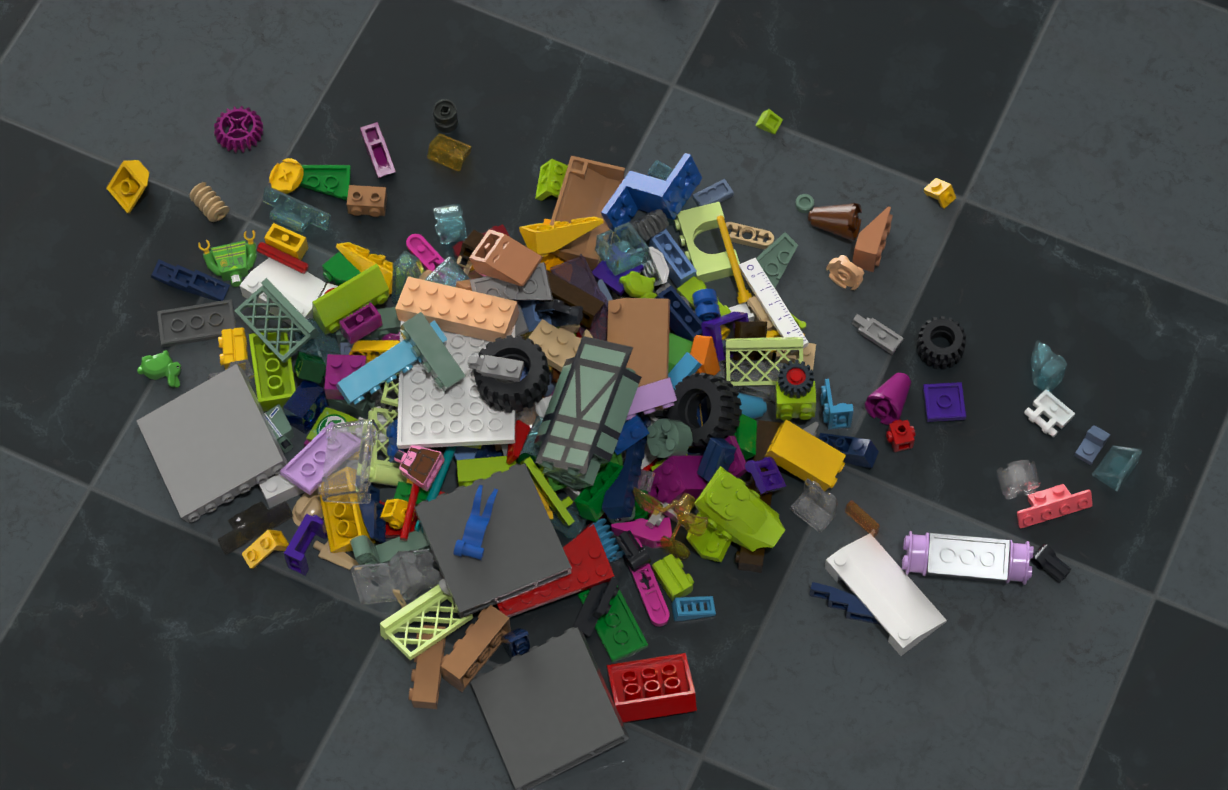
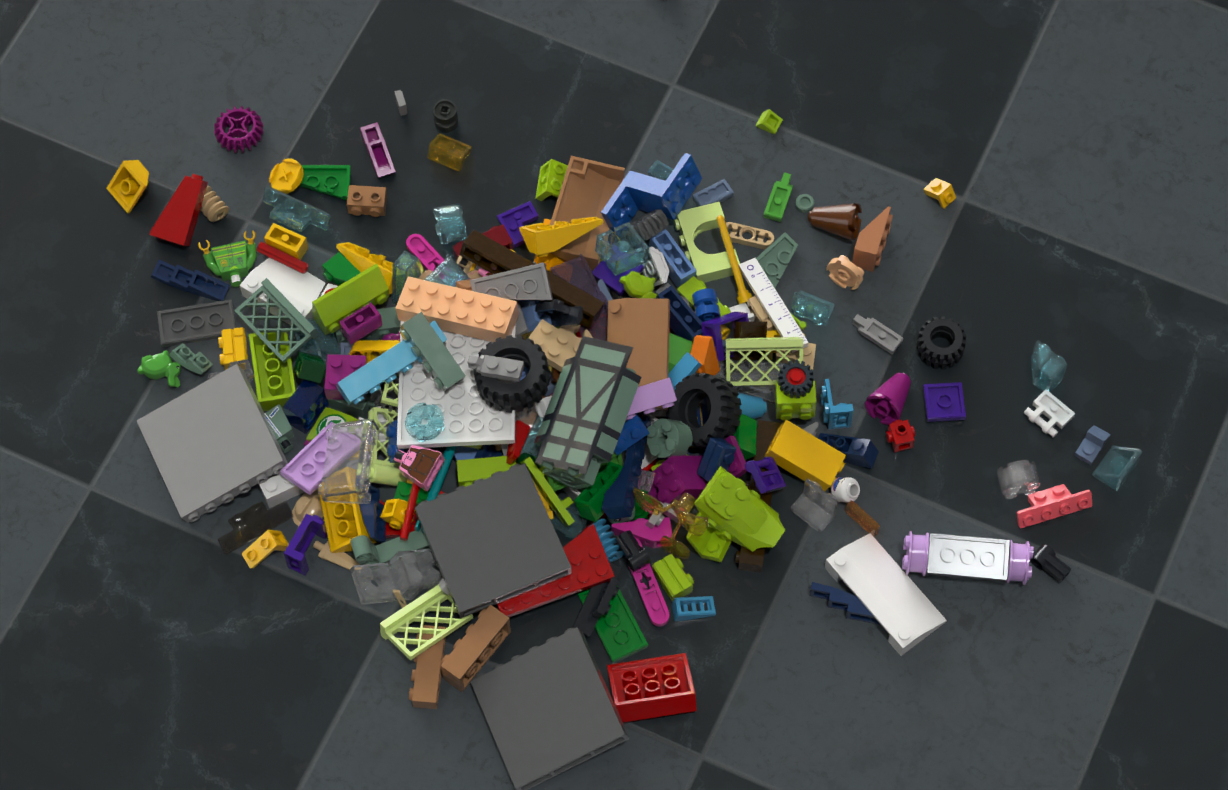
(181, 212): none -> red slope
(185, 357): none -> sand green slope
(401, 102): none -> light grey tile
(428, 431): none -> clear light blue plate
(475, 527): blue flag -> none
(504, 258): nougat slope -> none
(516, 642): dark blue slope -> none
(517, 218): none -> dark purple plate
(779, 199): none -> bright green hinge
(812, 307): none -> clear light blue bracket
(845, 489): none -> white head

